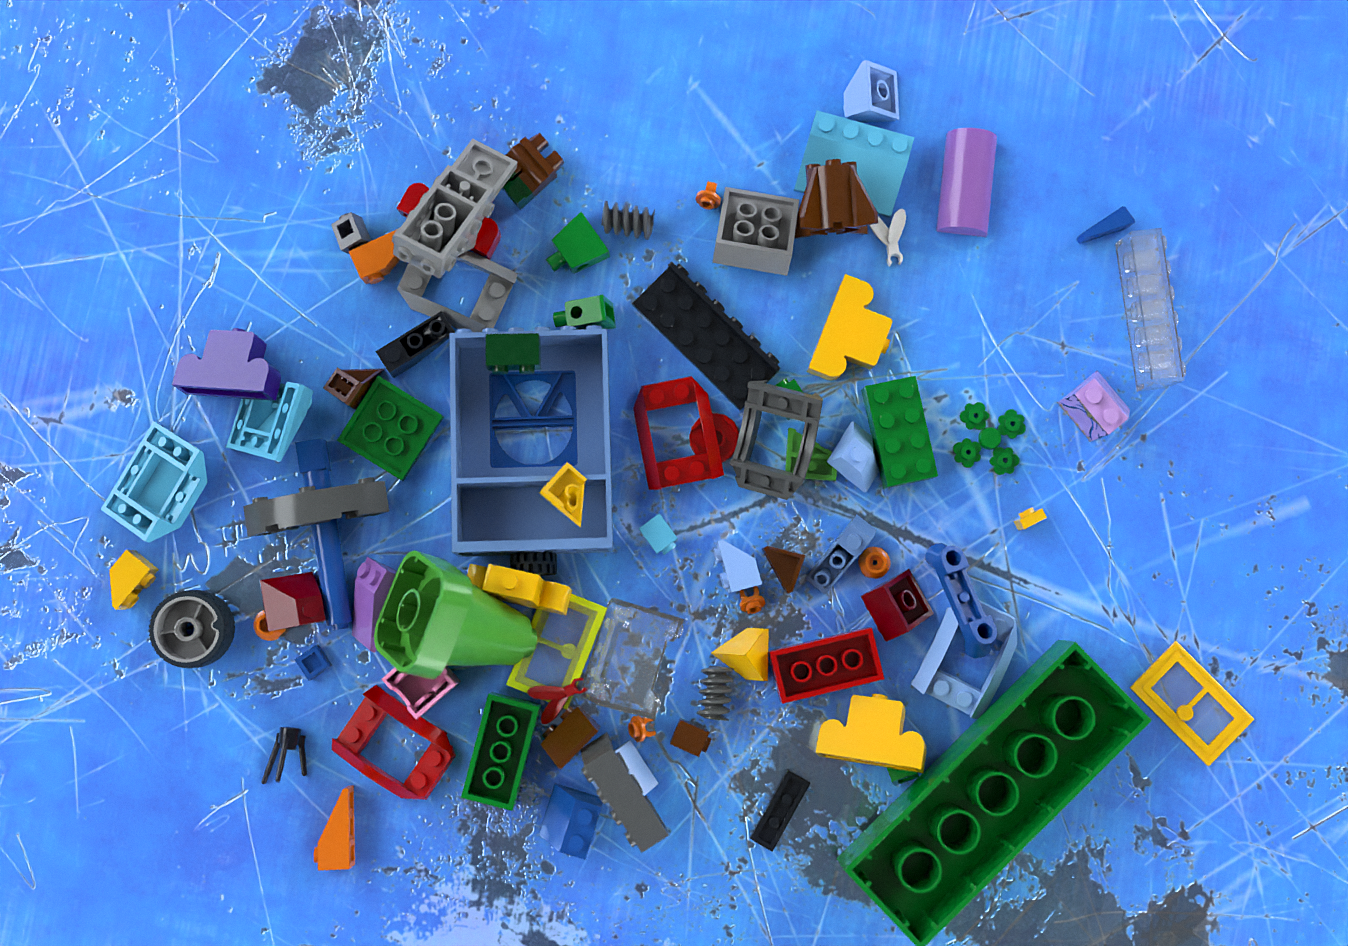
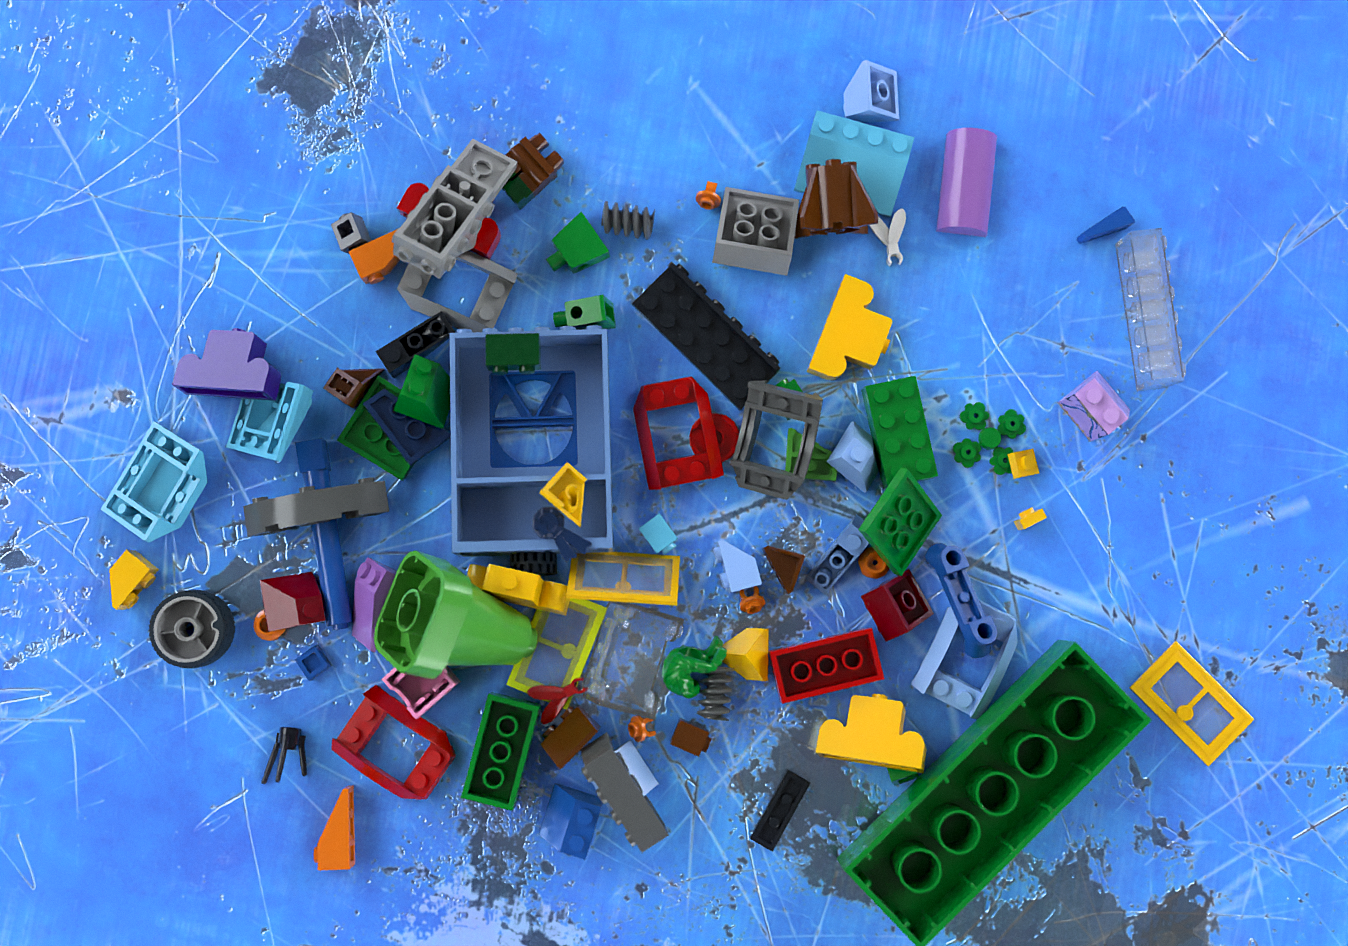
(408, 435): none -> dark blue wing
(425, 392): none -> green slope
(550, 524): none -> dark blue piece
(624, 577): none -> clear door
(688, 659): none -> green hair
(900, 521): none -> green plate
(1023, 463): none -> yellow plate

